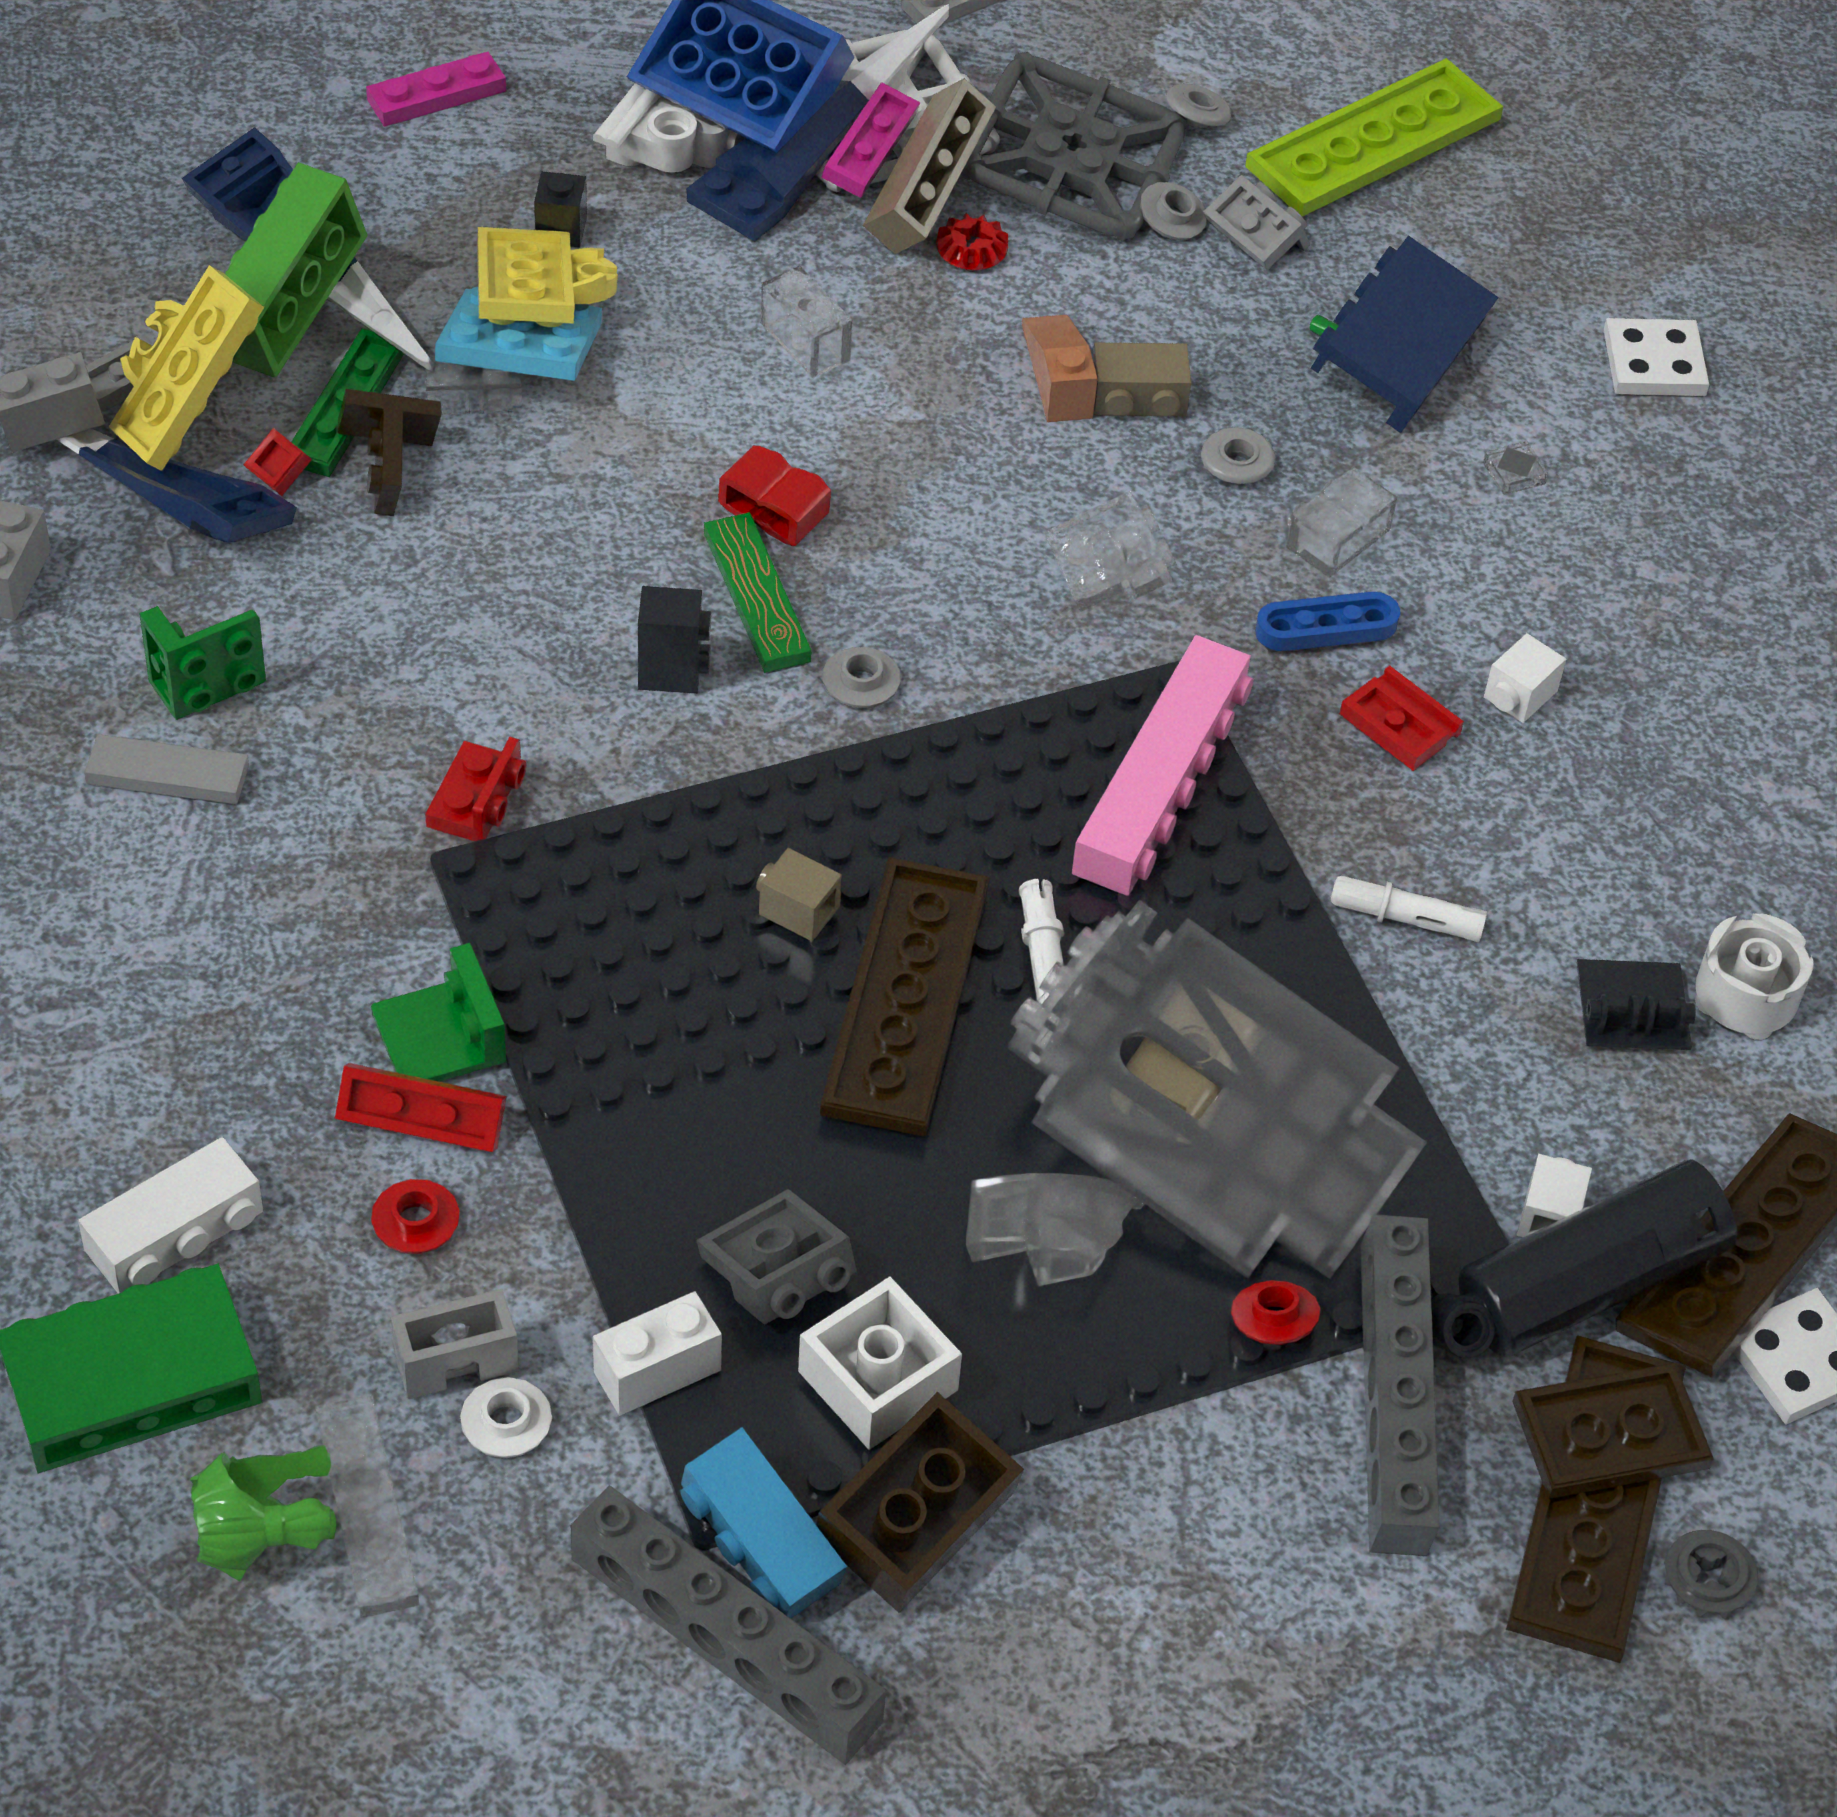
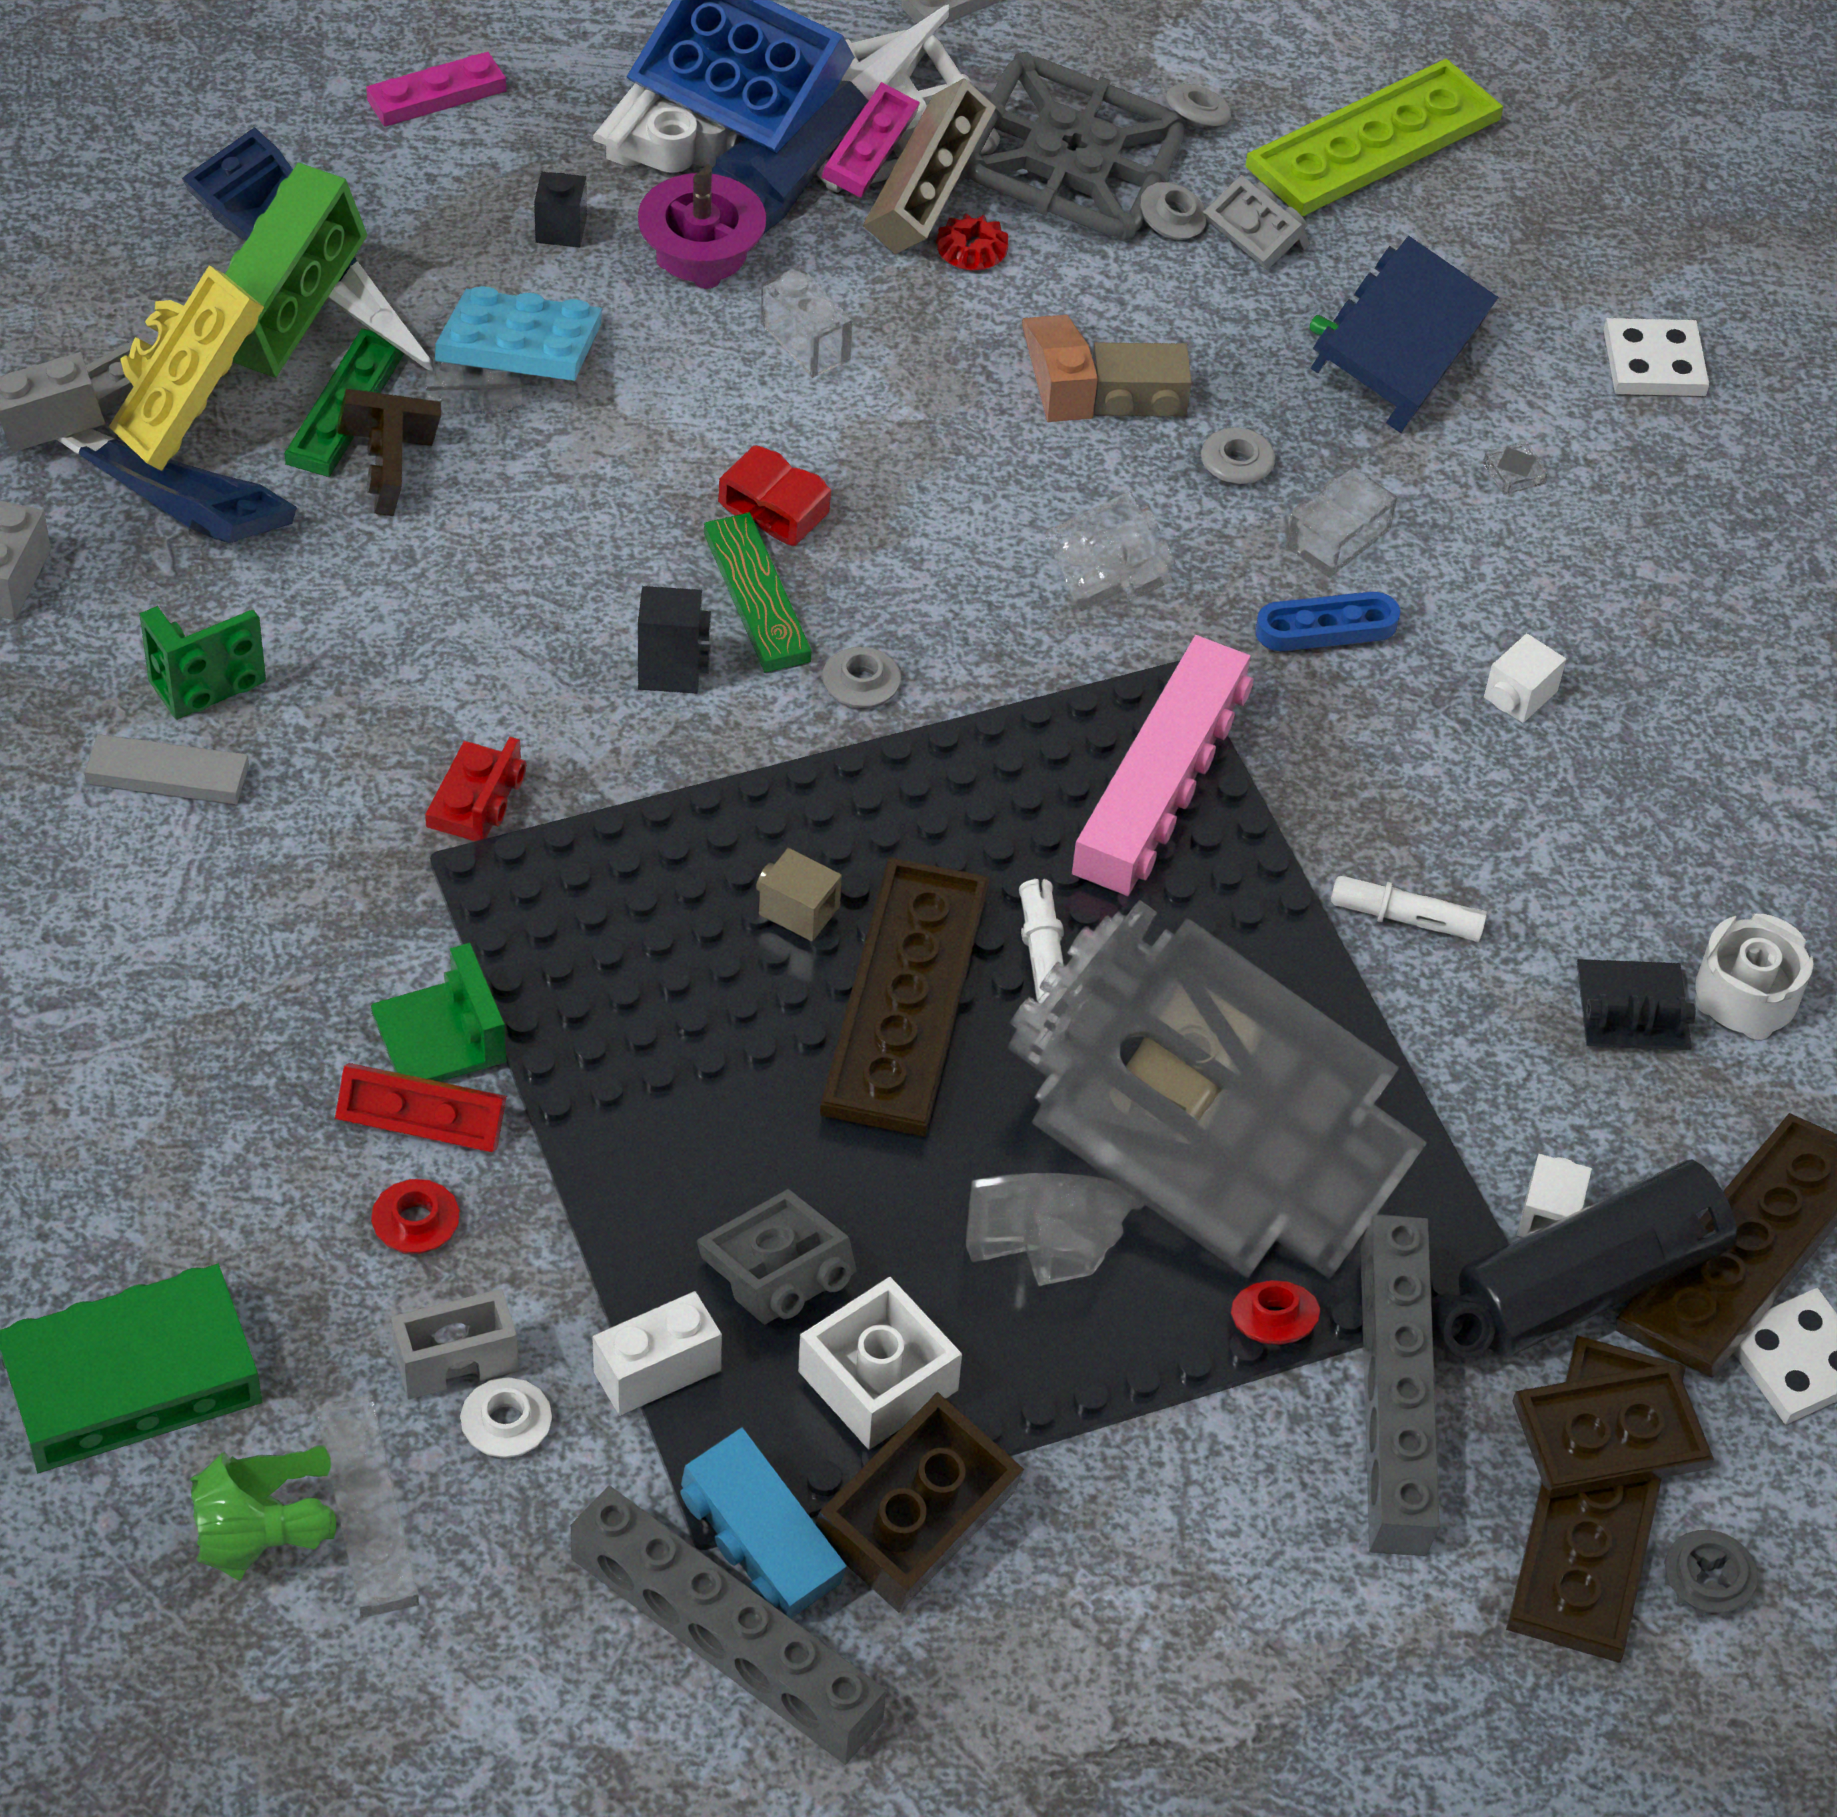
(171, 1216): white brick -> none
(277, 462): red tile -> none
(538, 276): light yellow plate -> none
(701, 225): none -> magenta piece
(1401, 718): red plate -> none

